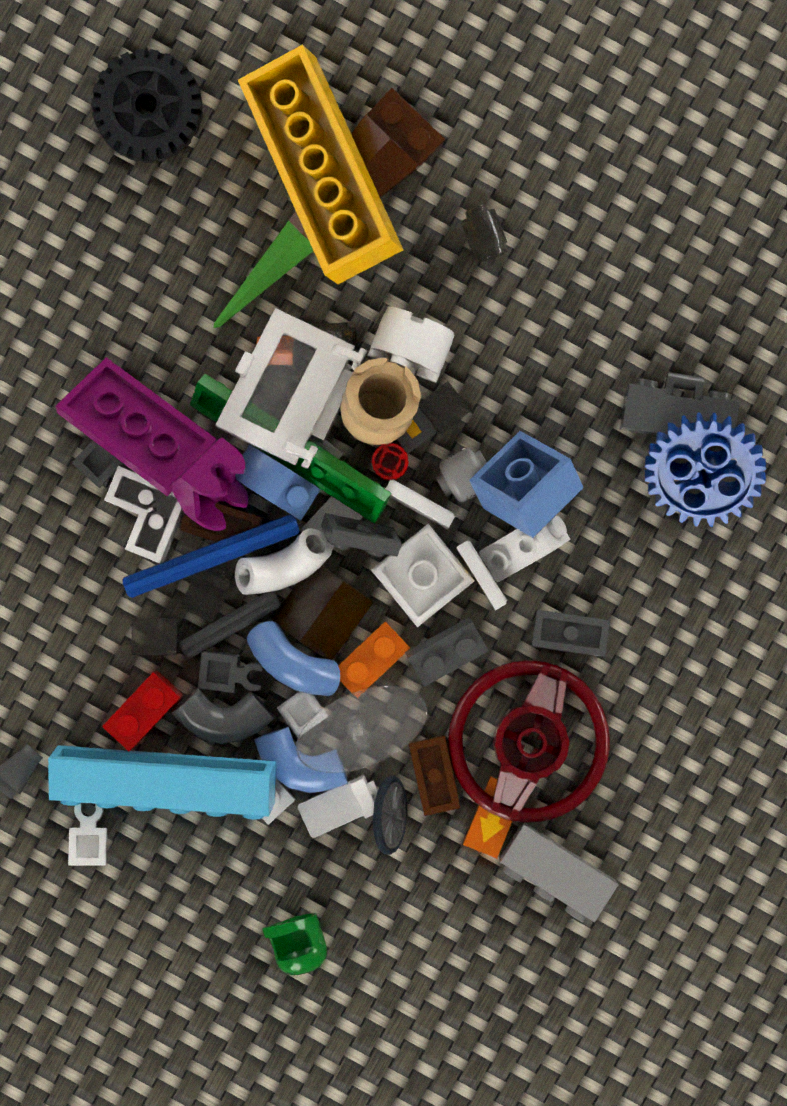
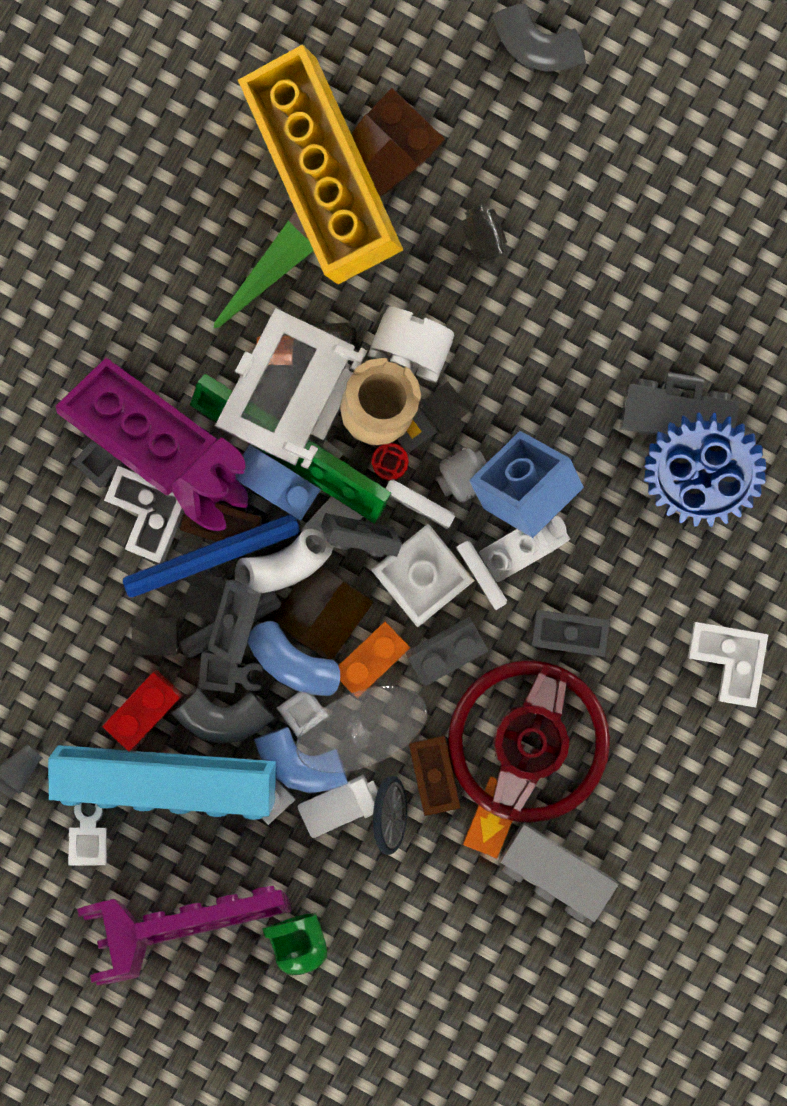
(129, 939): none -> magenta hinge
(141, 77): black wheel -> none
(234, 621): none -> dark grey plate
(536, 48): none -> dark grey cylinder
(740, 653): none -> white plate

